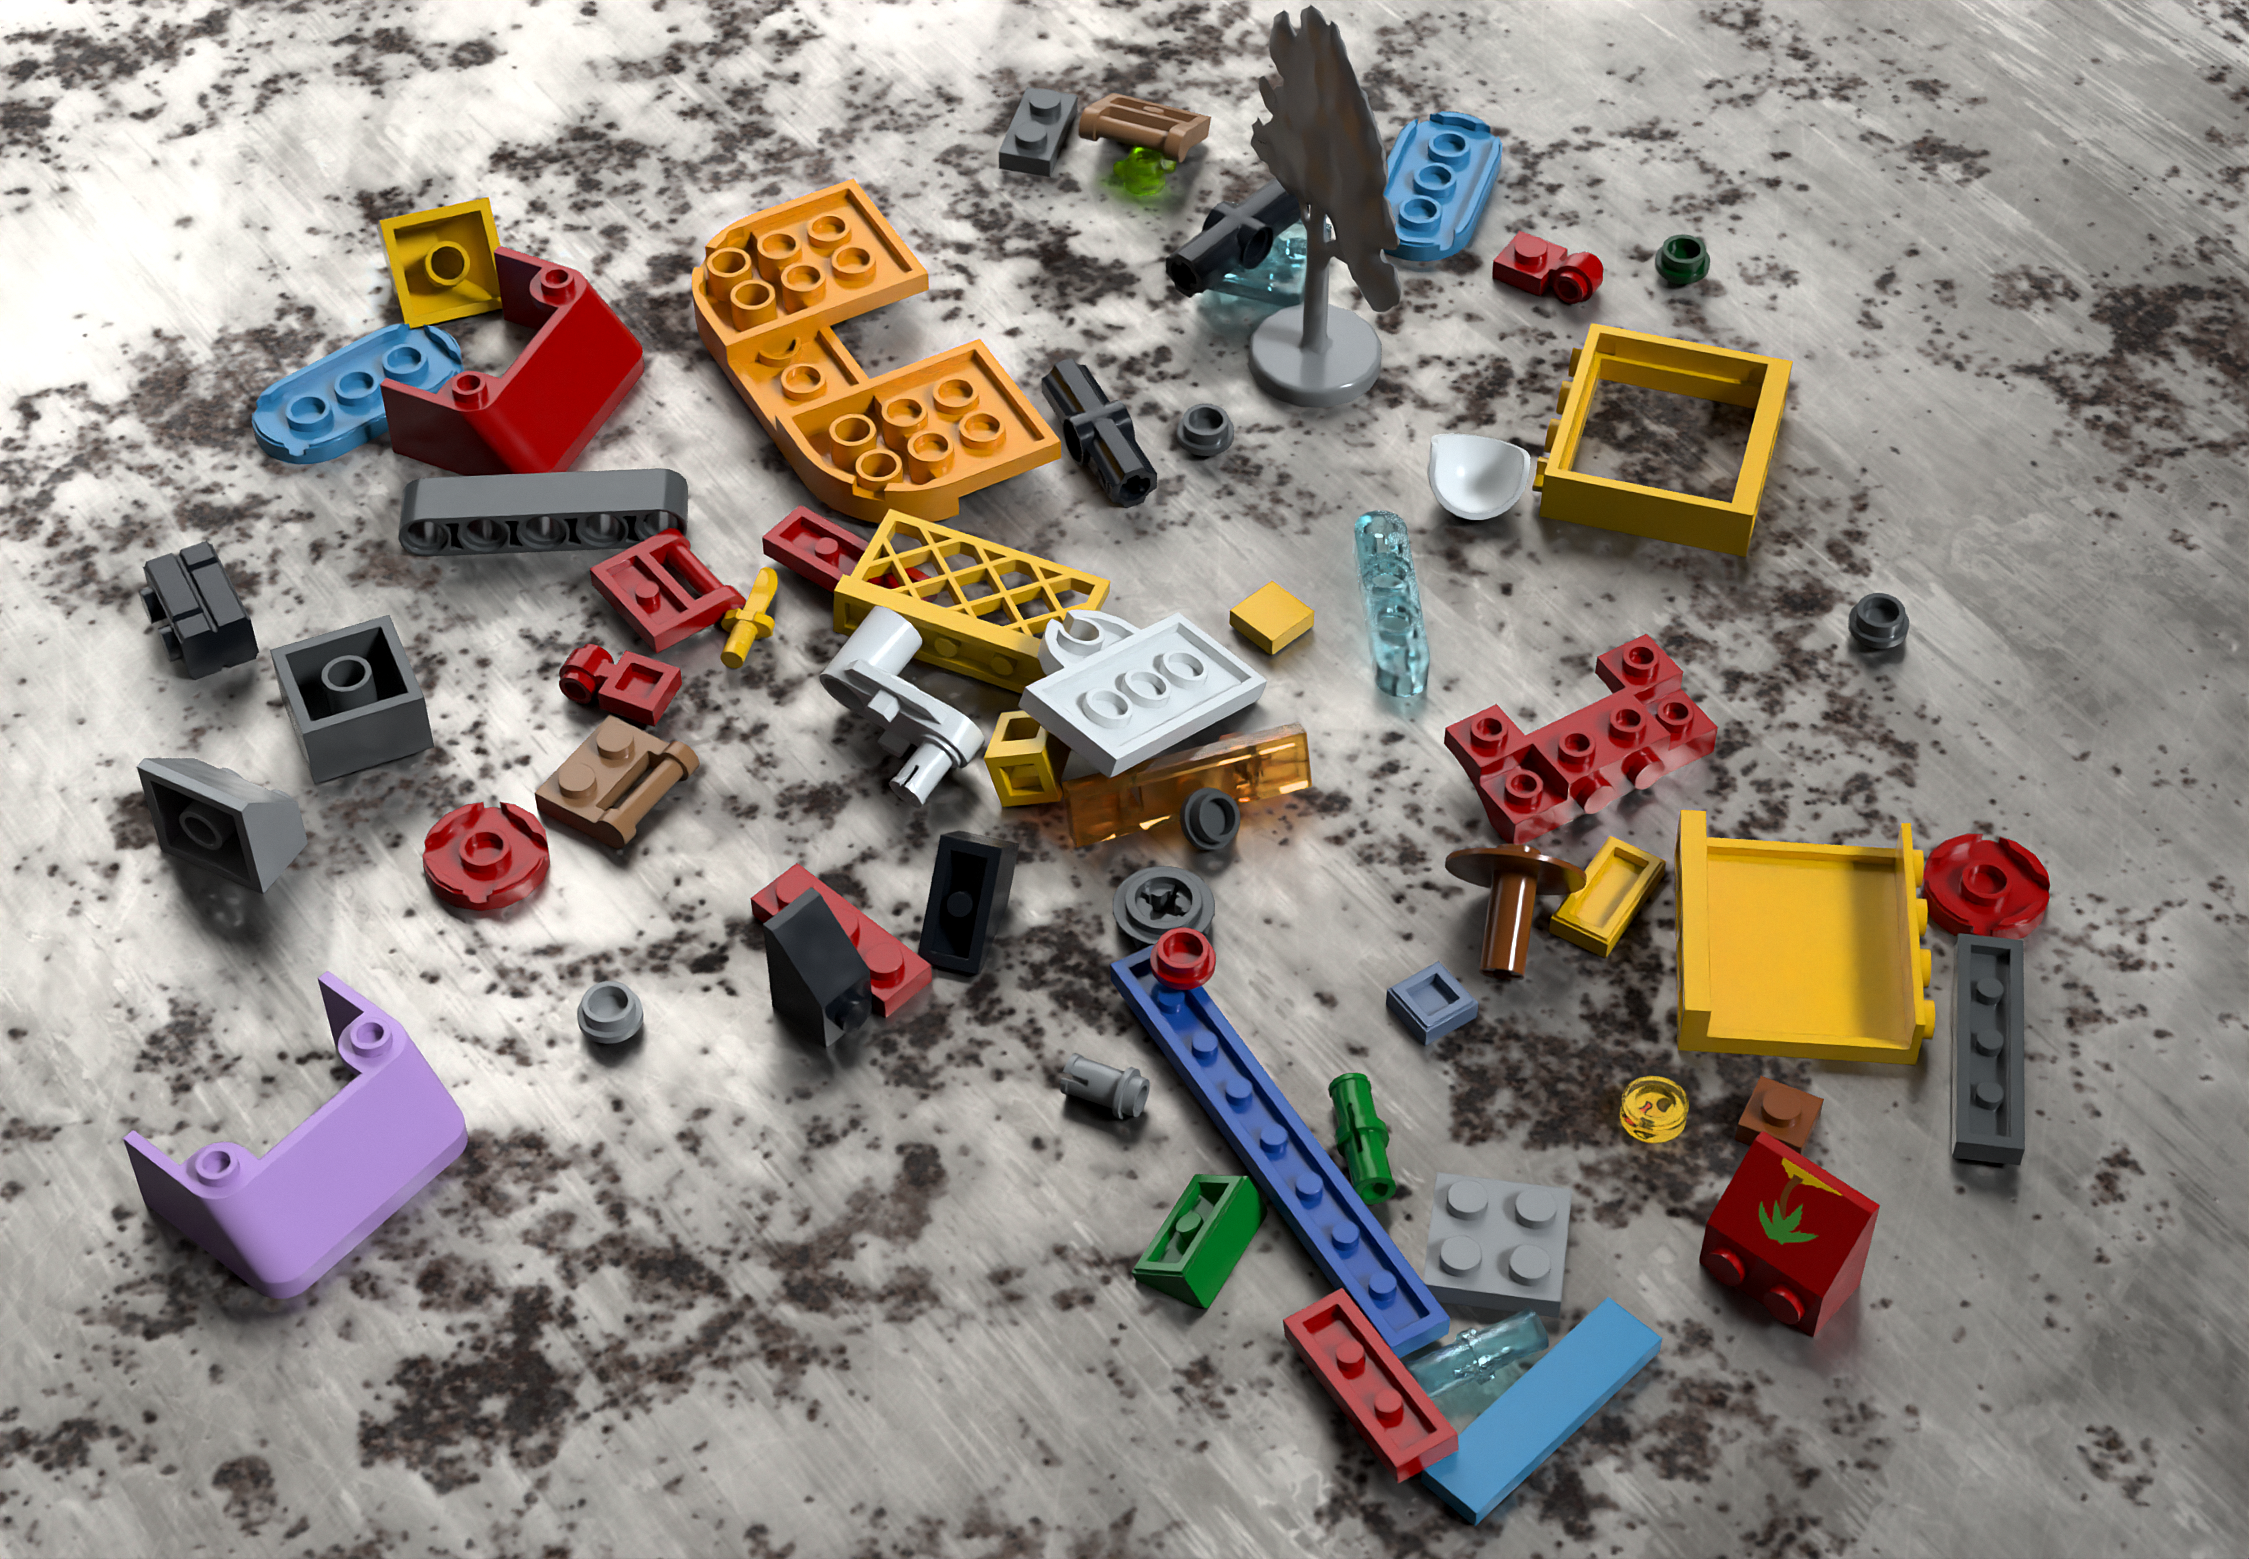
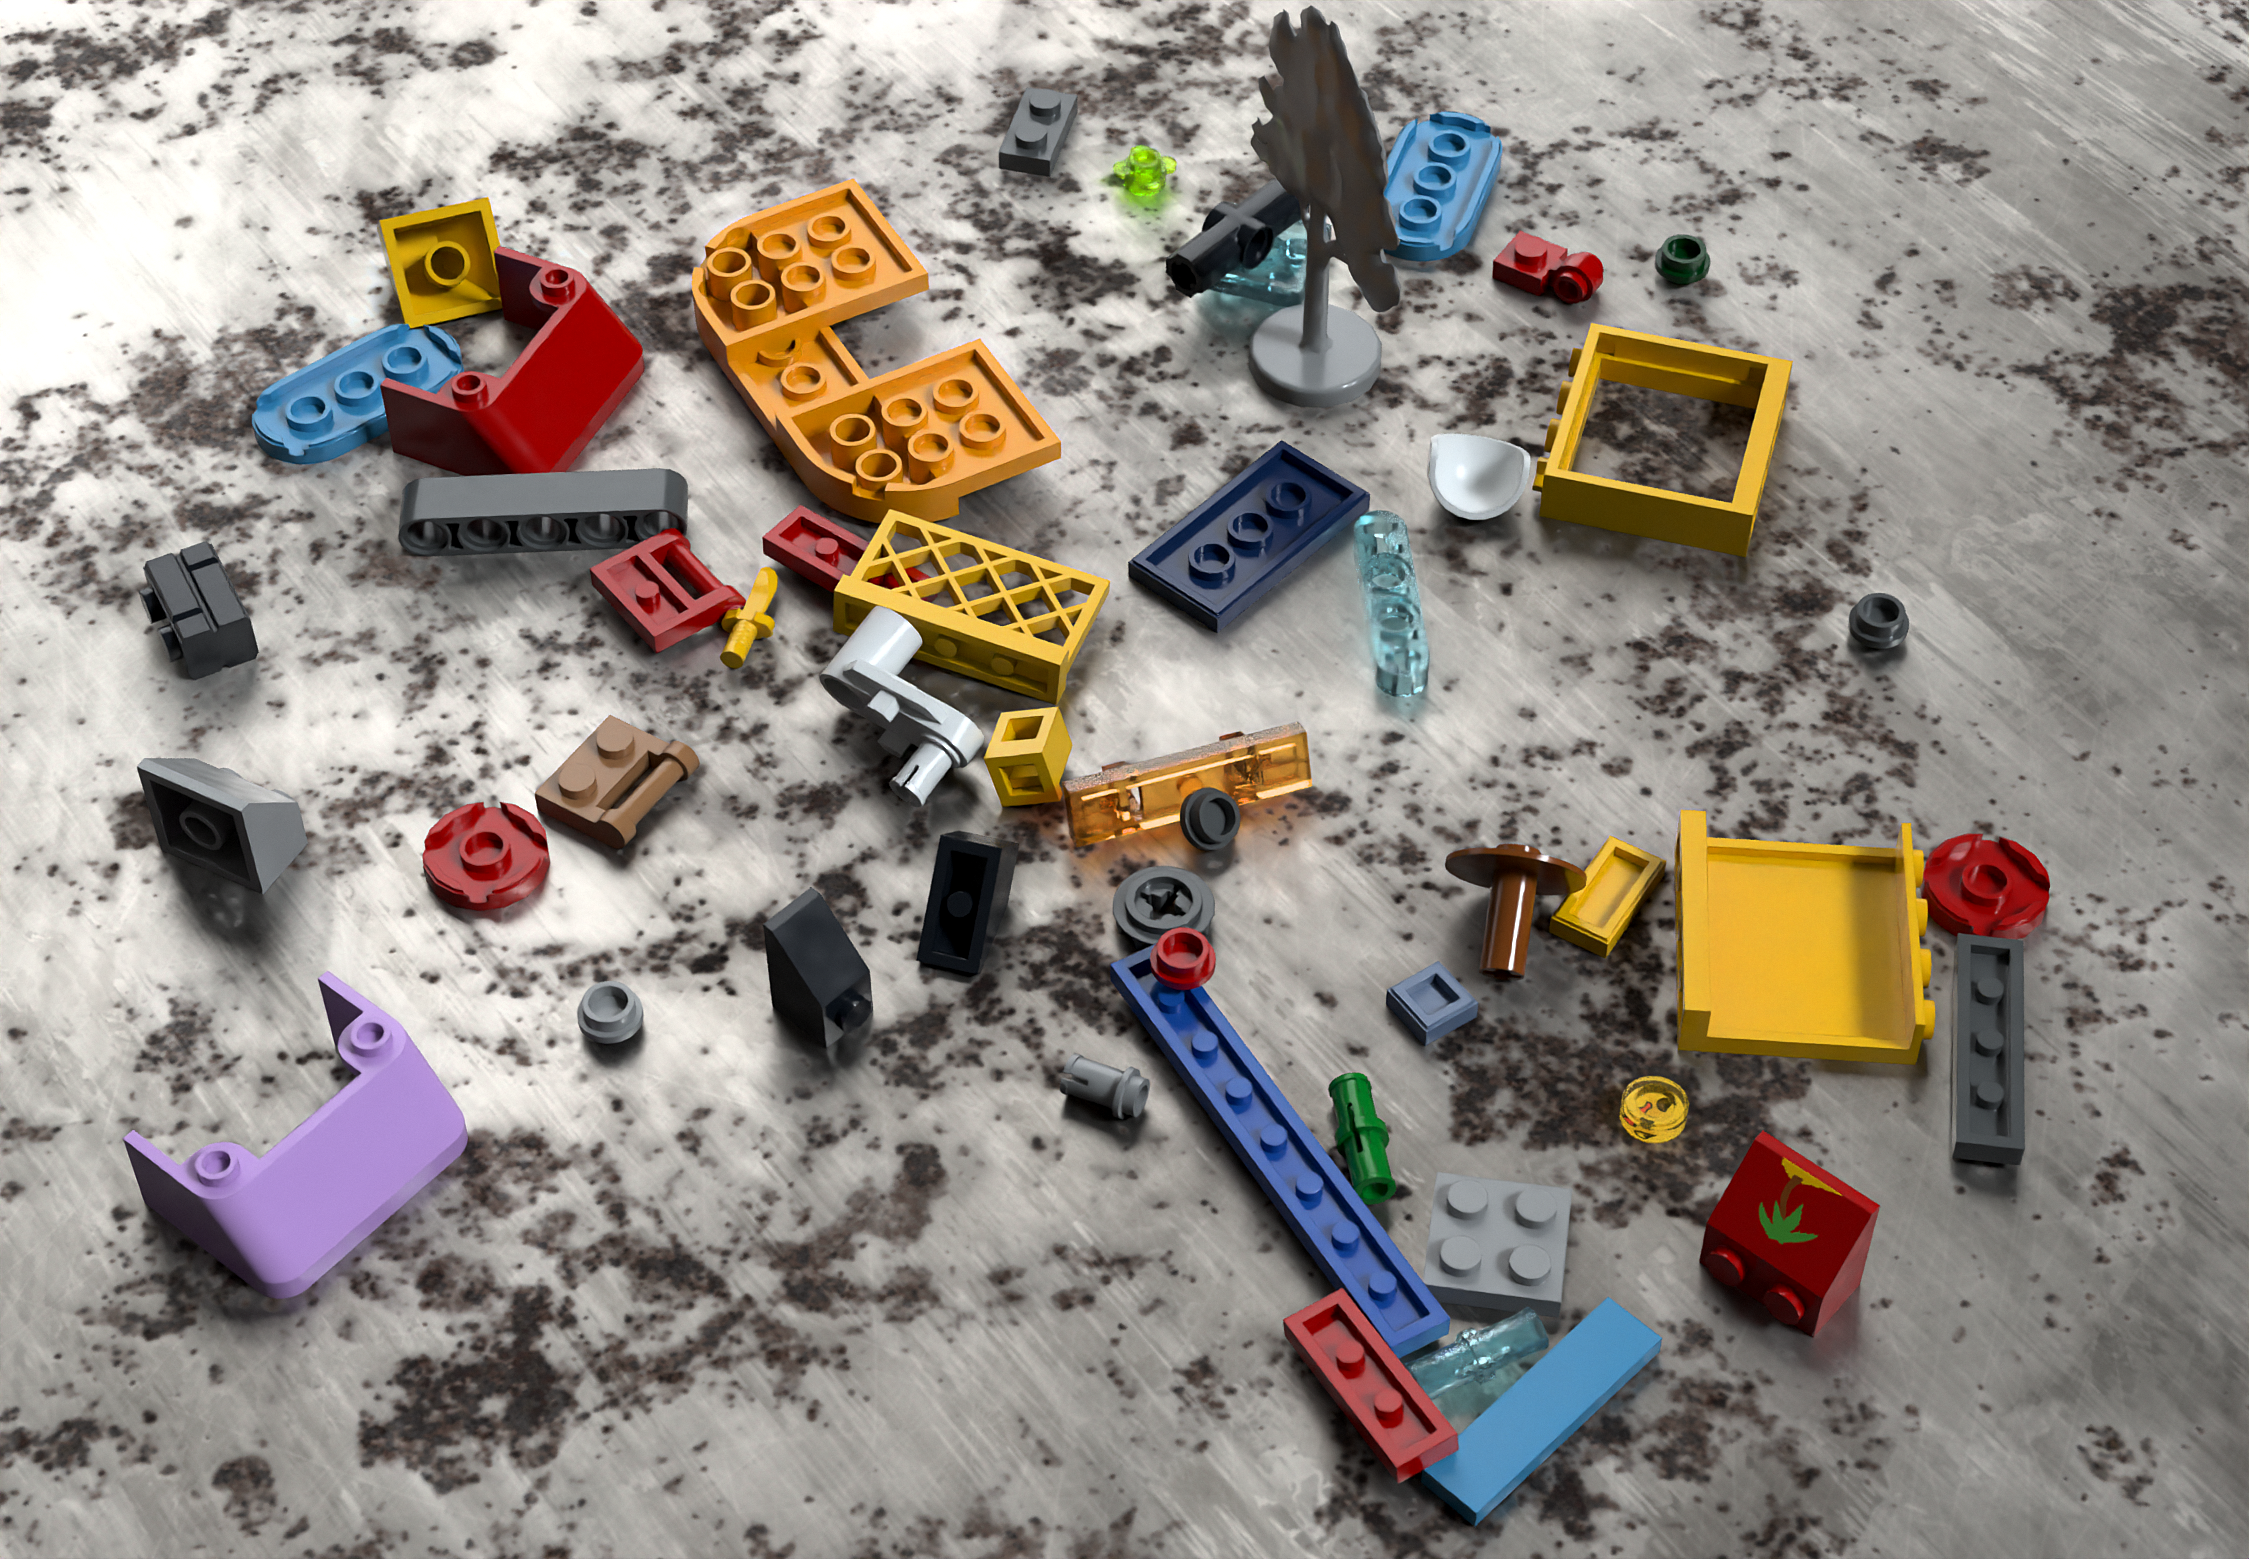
(352, 698): dark grey brick -> none
(631, 688): red plate -> none
(893, 967): plate -> none
(1099, 433): black piece -> none
(1131, 690): white plate -> none
(1144, 125): medium nougat plate -> none
(1202, 1238): green slope -> none
(1205, 430): dark grey plate -> none
(1248, 536): none -> dark blue tile
(1271, 617): yellow tile -> none
(1589, 755): red bracket -> none
(1780, 1112): dark orange plate -> none

